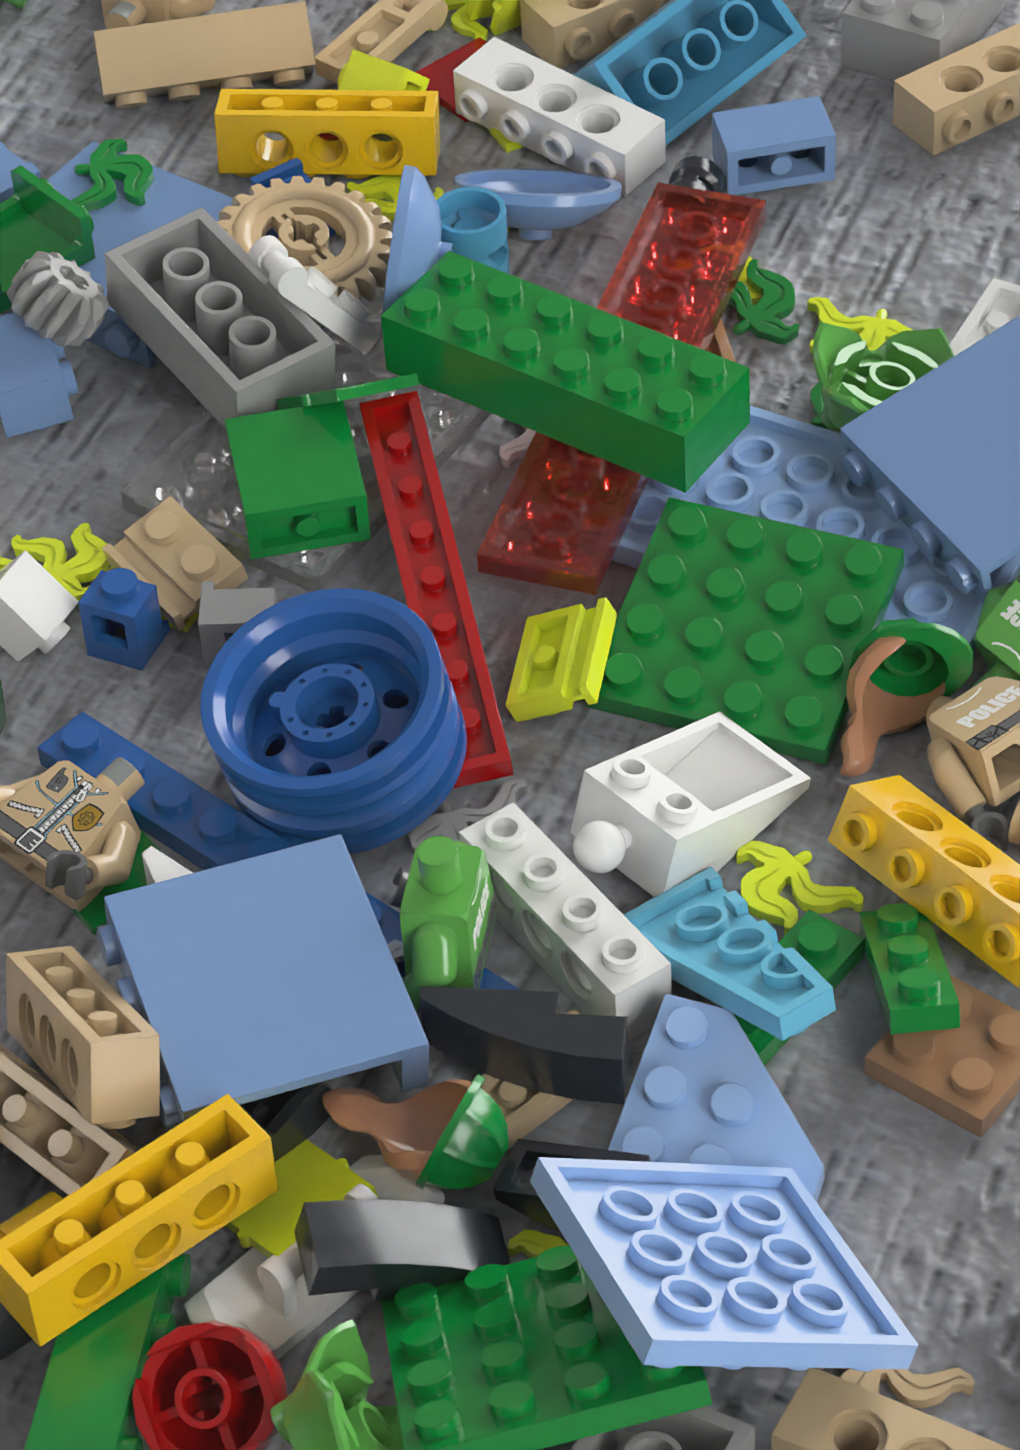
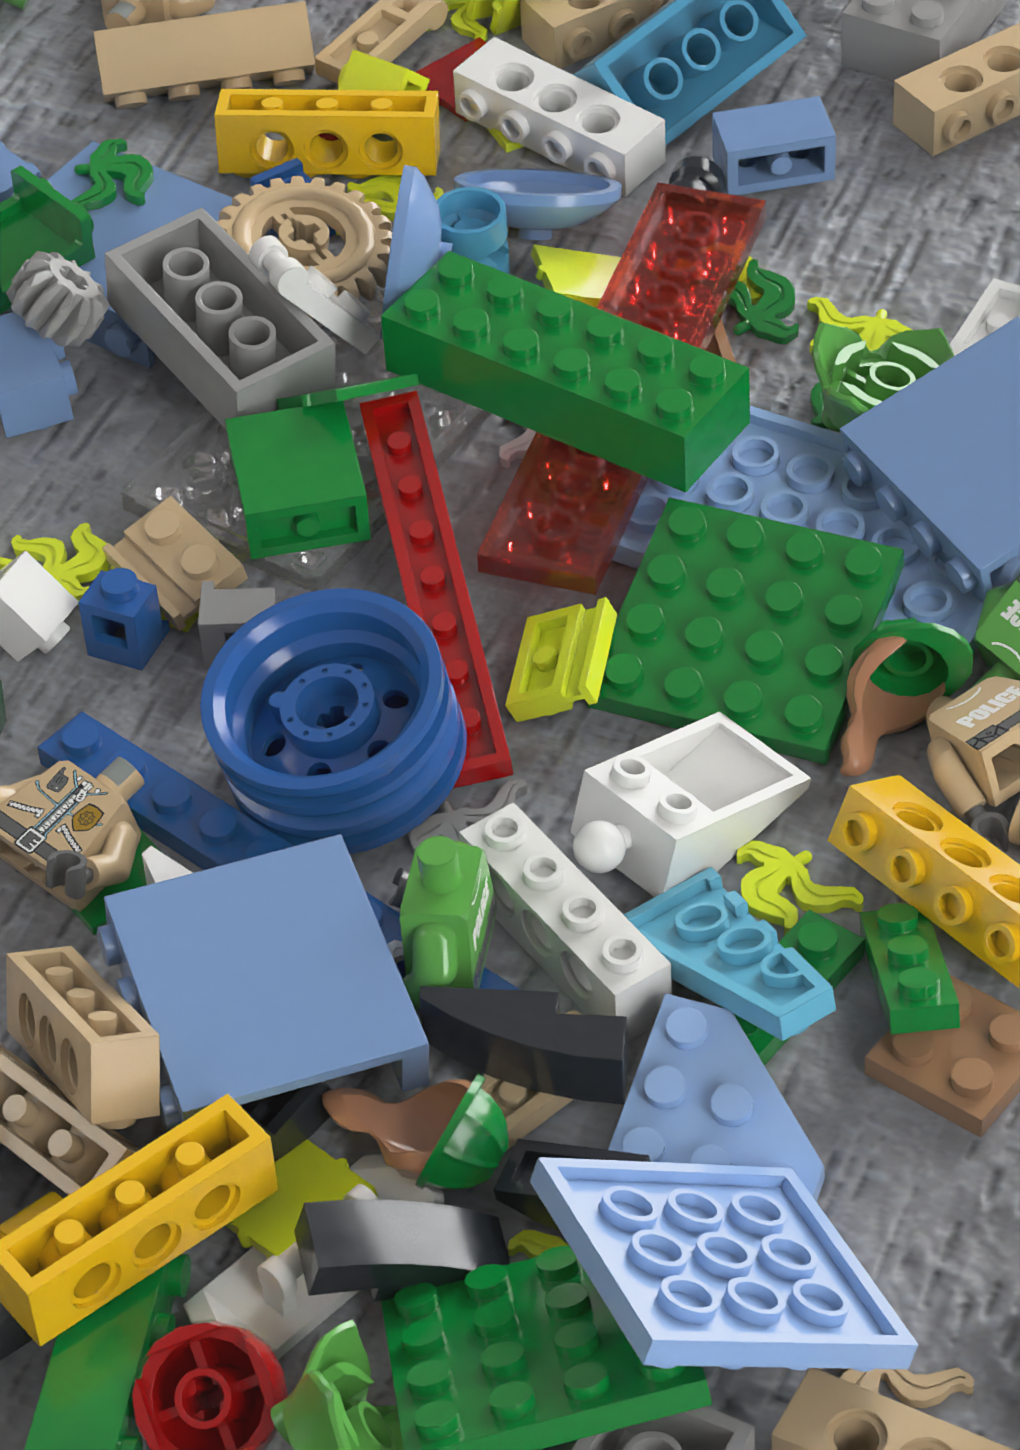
(574, 272): none -> neon yellow piece

